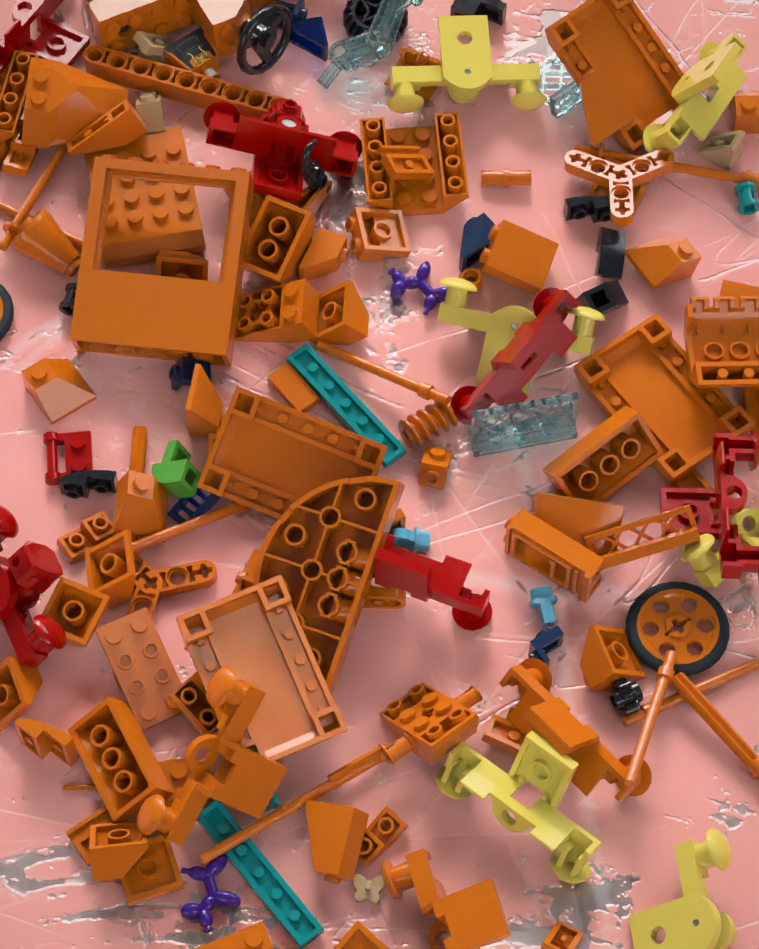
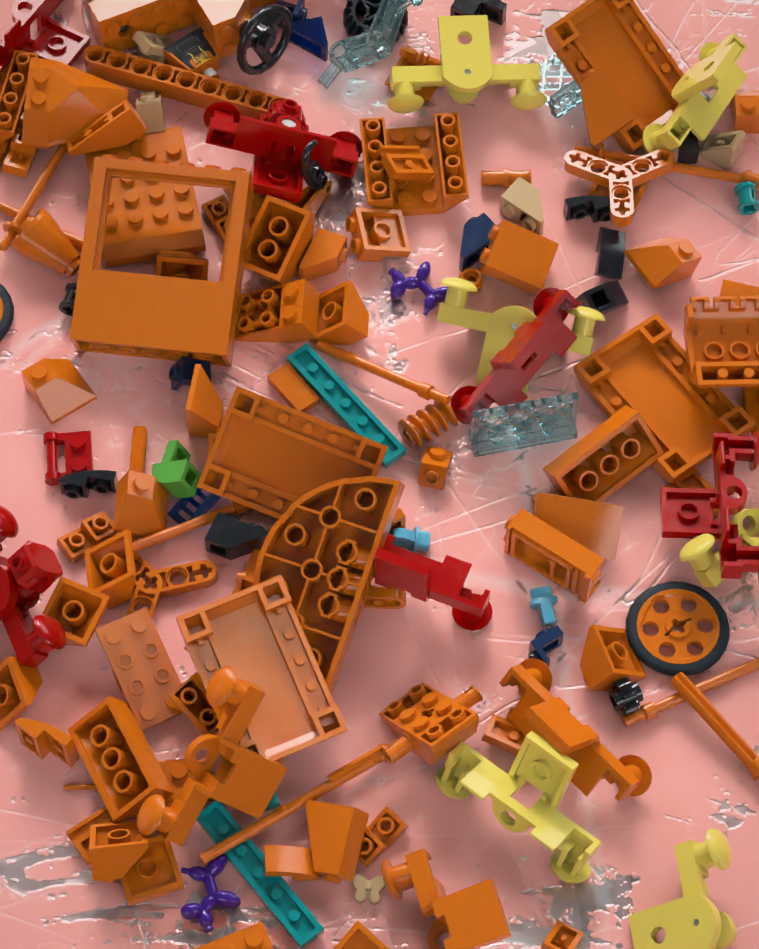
(217, 213): none -> orange slope
(232, 537): none -> black slope
(289, 861): none -> orange slope
(523, 205): none -> tan slope
(647, 547): orange fence -> none
(664, 678): orange bar -> none
(688, 150): none -> black slope

